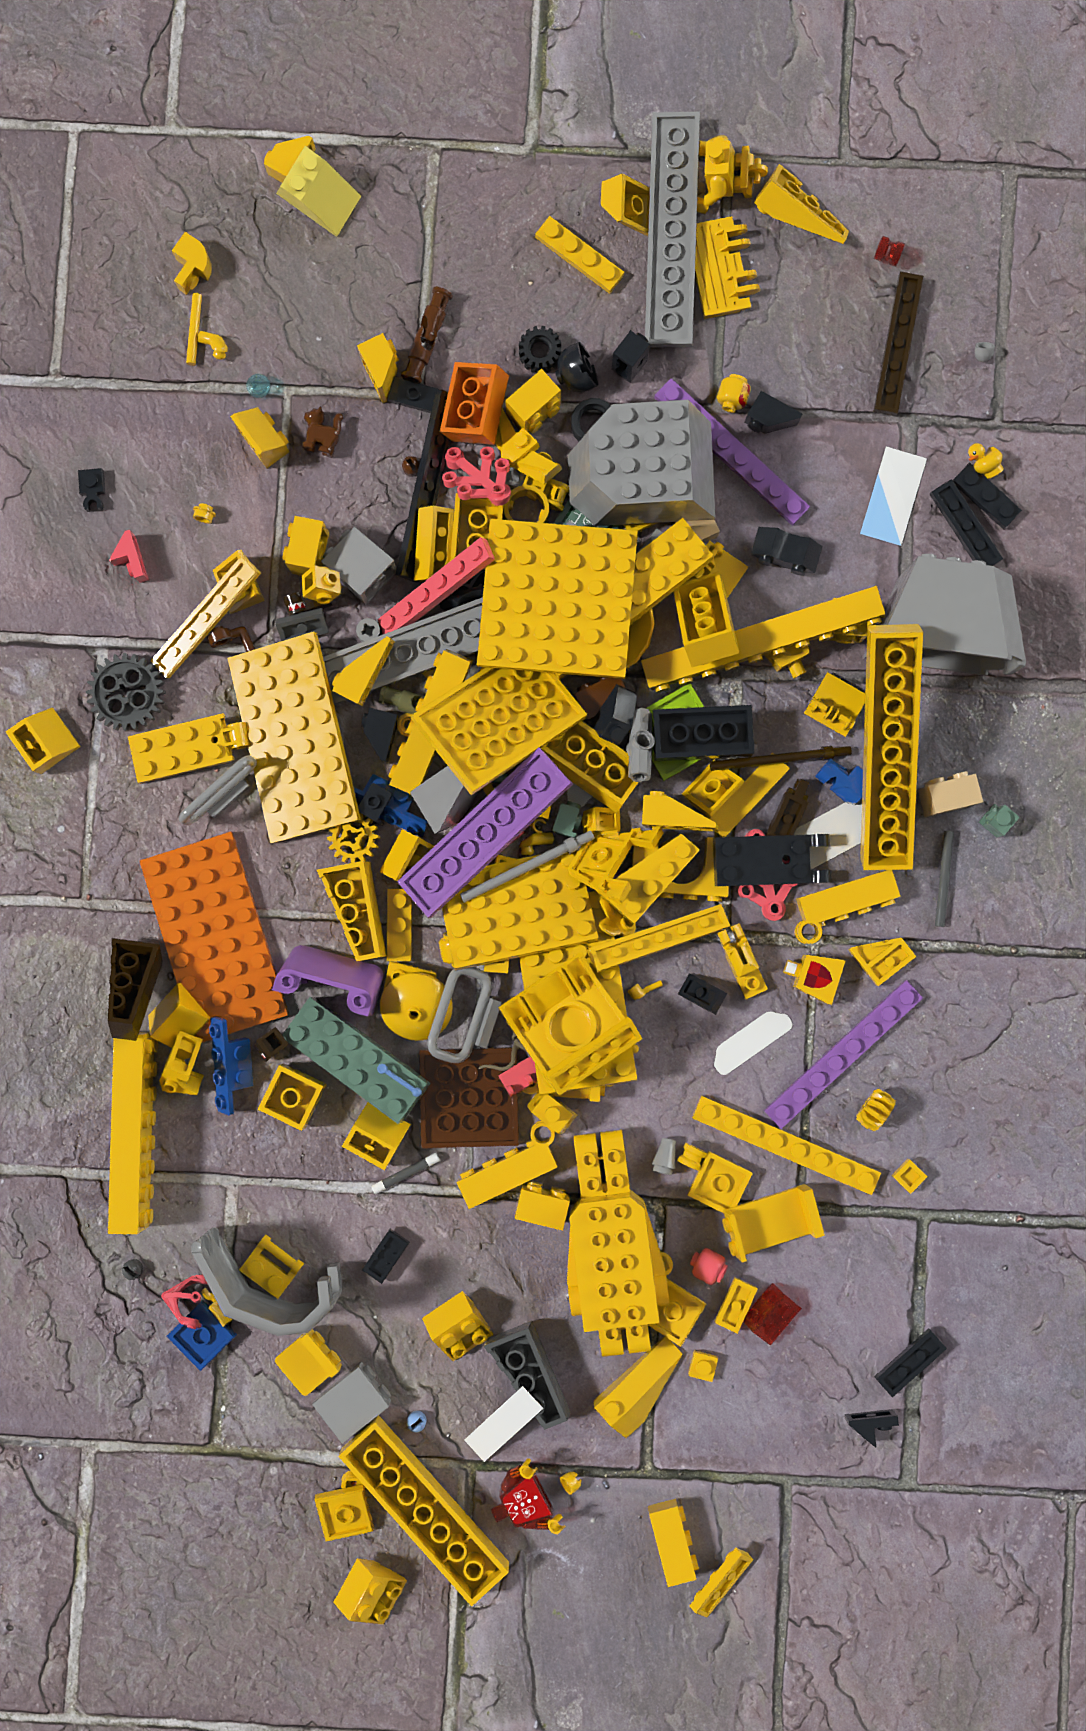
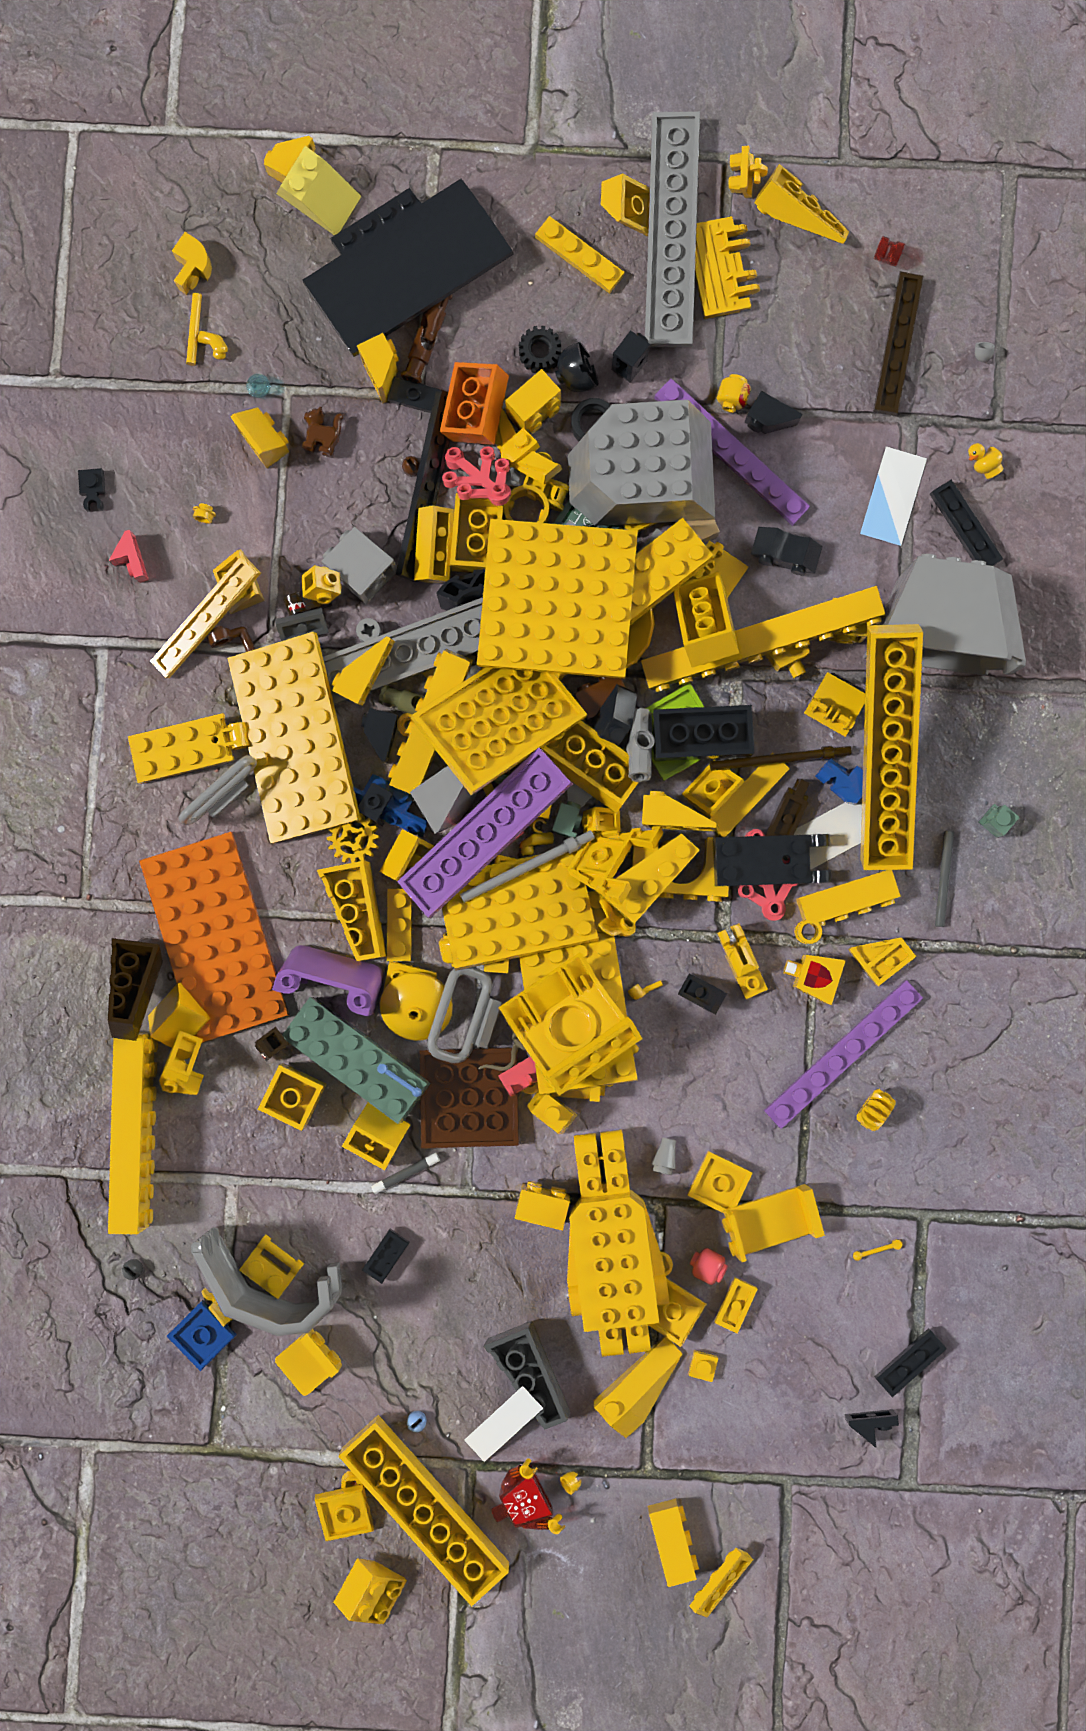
(42, 740): yellow slope -> none
(121, 671): dark grey gear -> none
(173, 1294): coral helmet -> none
(231, 1064): blue bracket -> none
(306, 544): yellow brick -> none
(352, 1401): light grey brick -> none
(404, 262): none -> black slope
(438, 586): coral plate -> none
(457, 1326): yellow slope -> none
(508, 1172): yellow hinge -> none
(658, 938): yellow plate -> none
(692, 1156): yellow wheel -> none
(718, 170): yellow torso -> none
(750, 1041): white sticker -> none
(771, 1314): clear red bracket -> none
(786, 1145): yellow plate -> none
(896, 1244): none -> yellow hinge
(909, 1176): yellow plate -> none
(950, 795): tan brick -> none
(986, 496): black plate -> none

